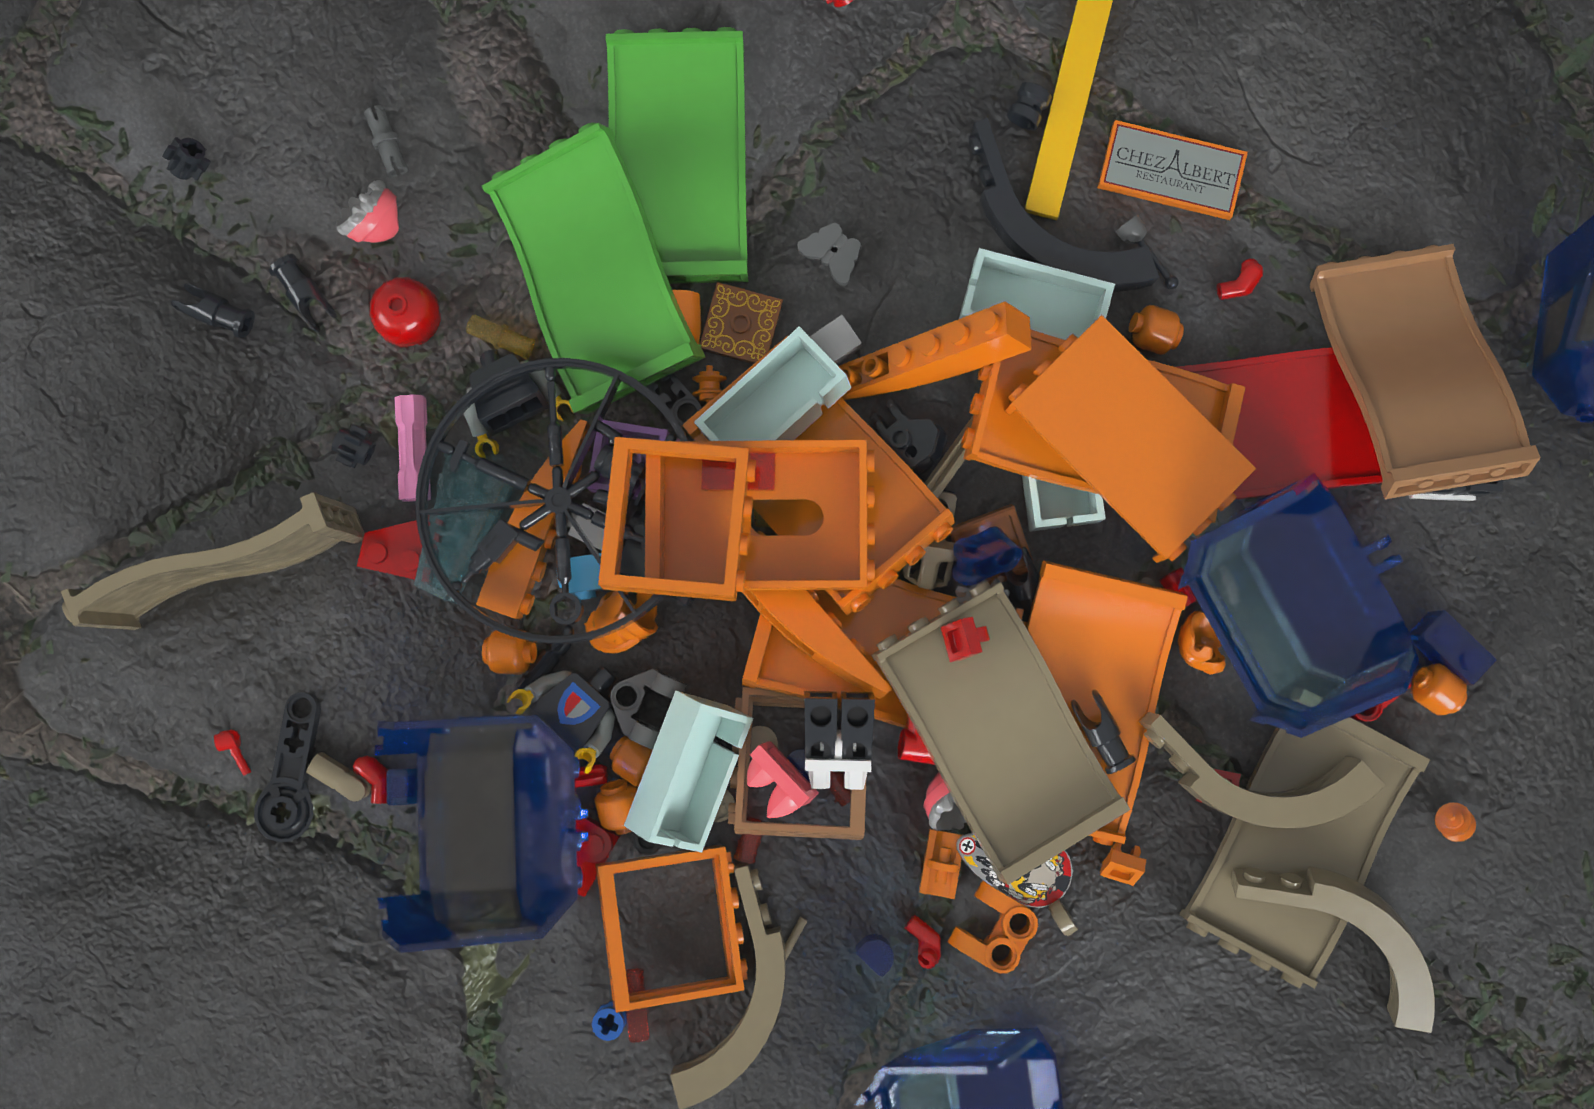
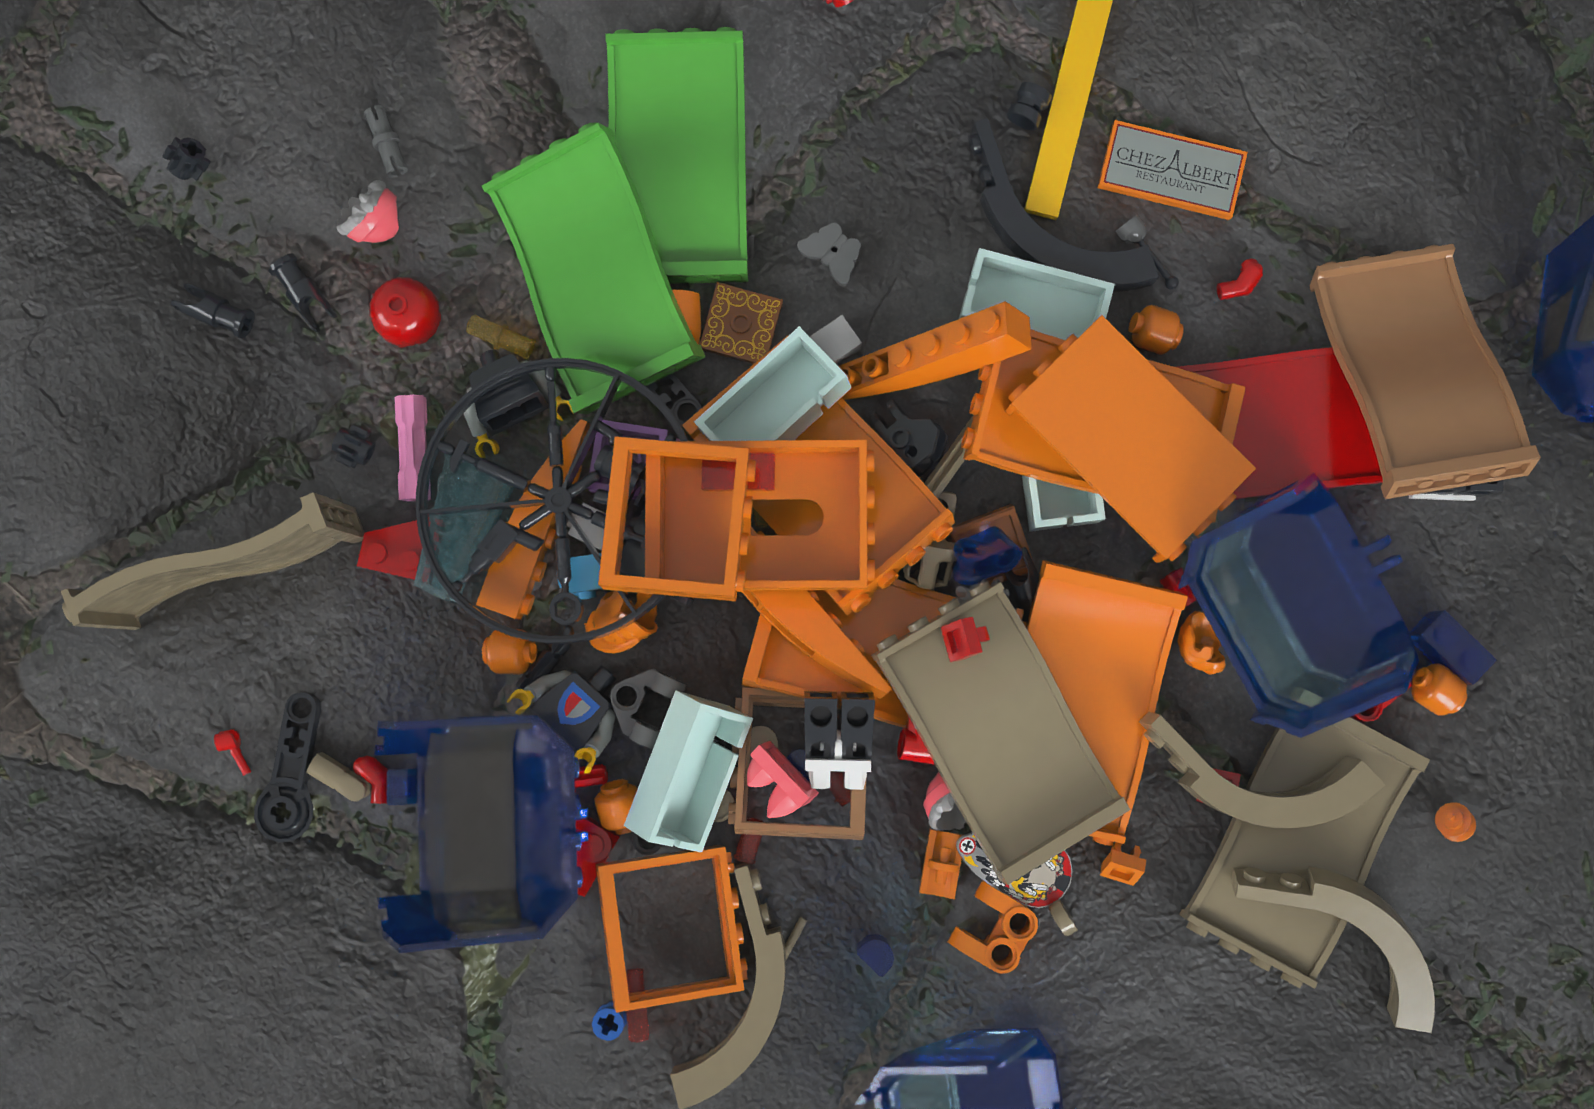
(630, 760): orange head -> none
(709, 384): orange wheel -> none
(928, 942): red arm -> none
(1105, 736): black piece -> none

